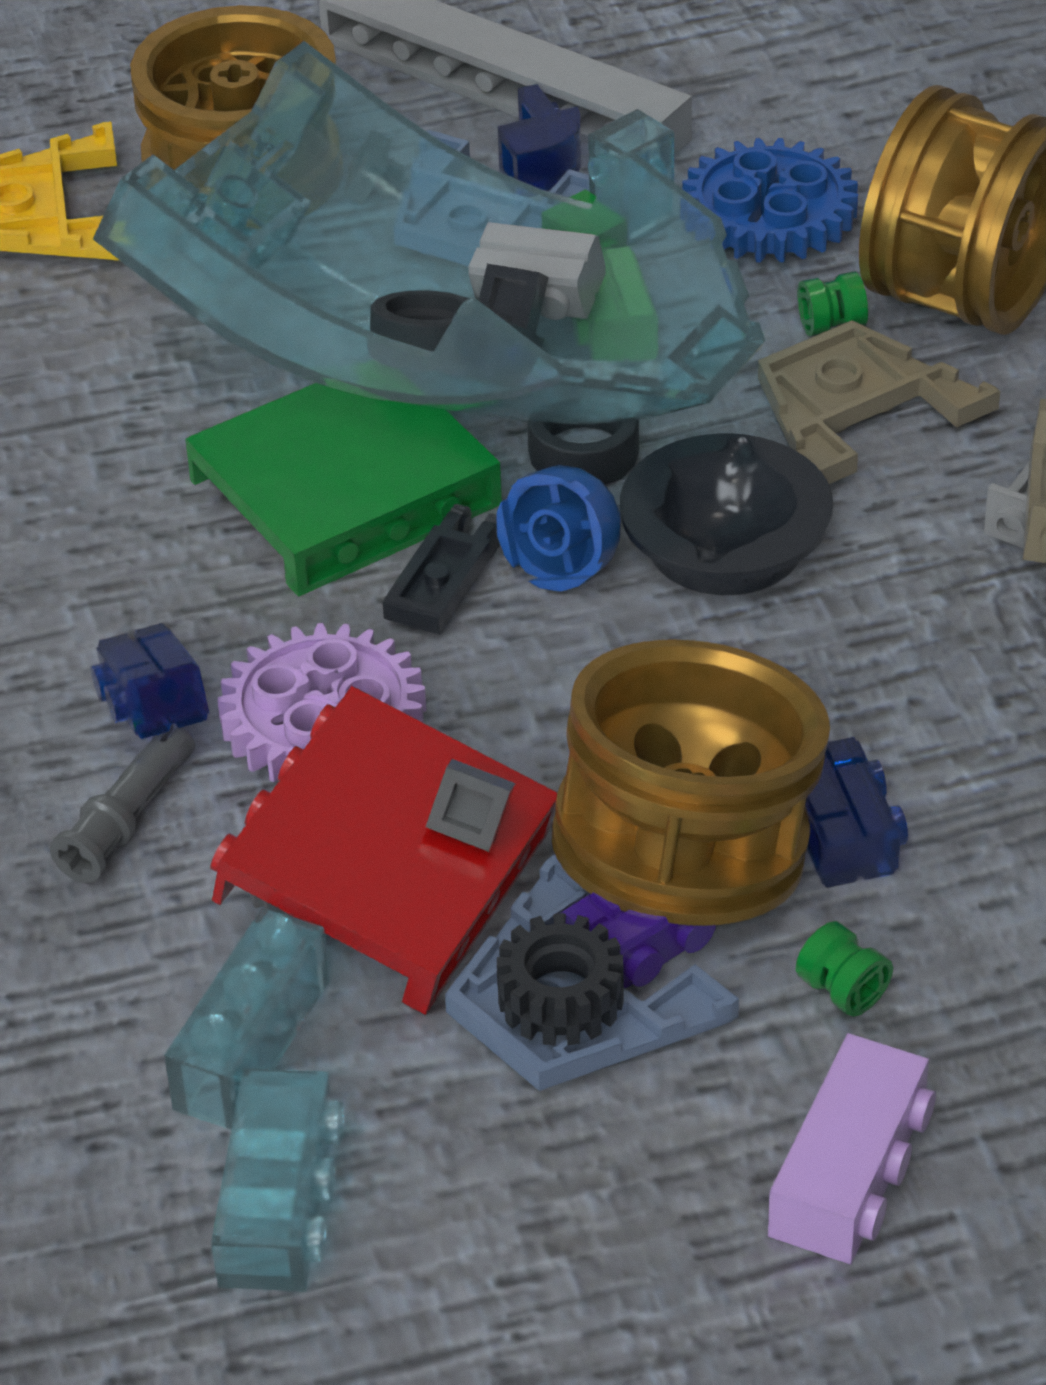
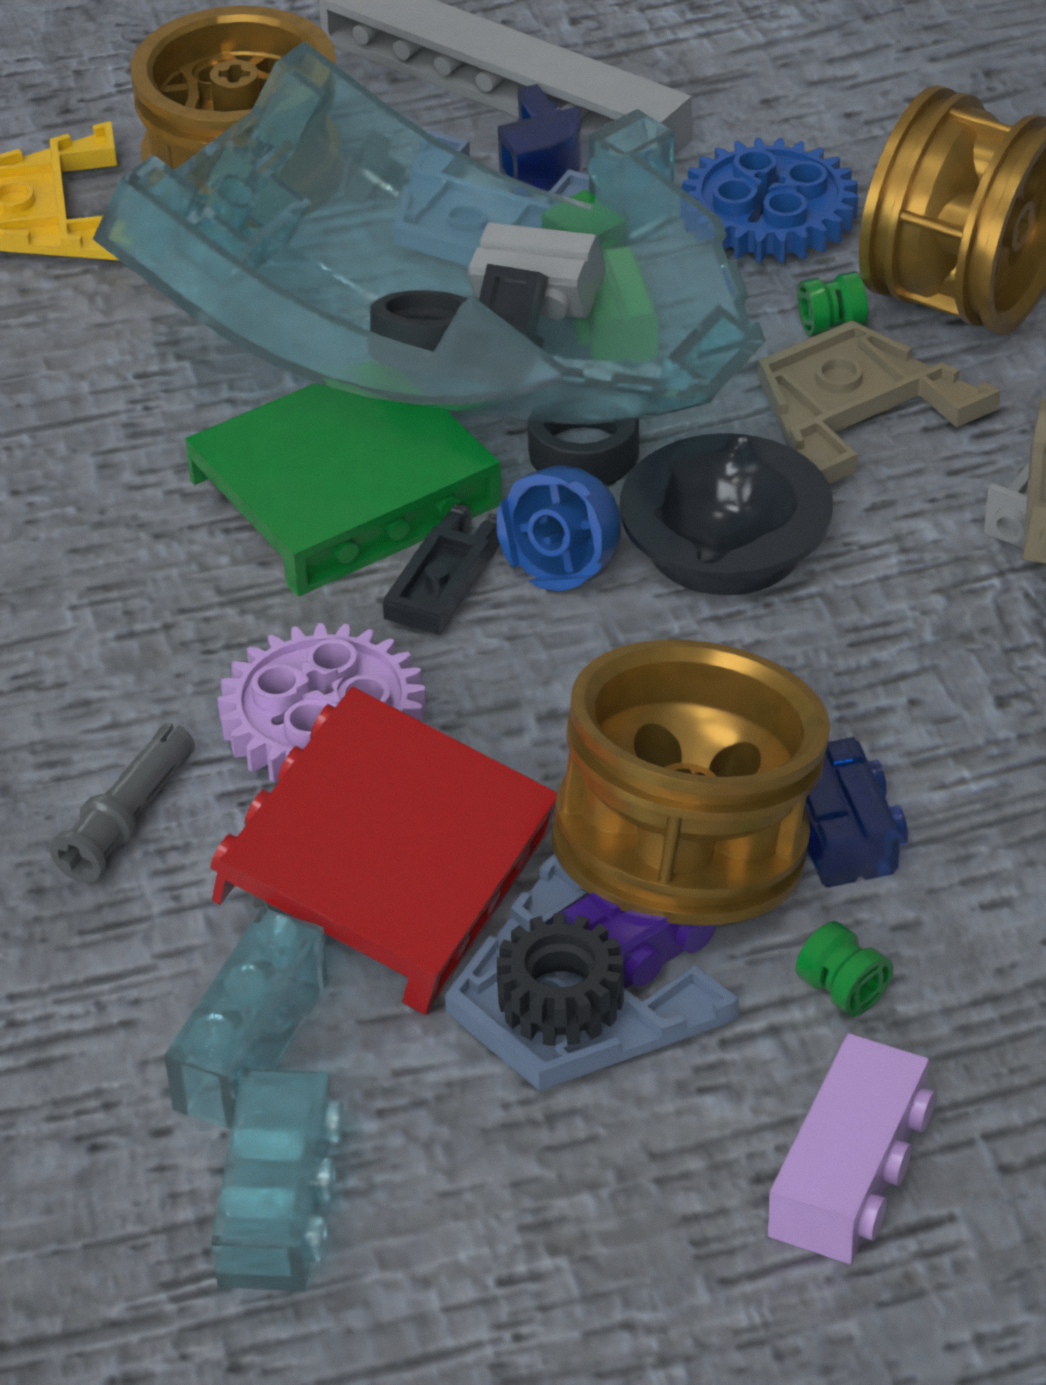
(149, 681): clear blue brick -> none
(470, 805): dark grey tile -> none

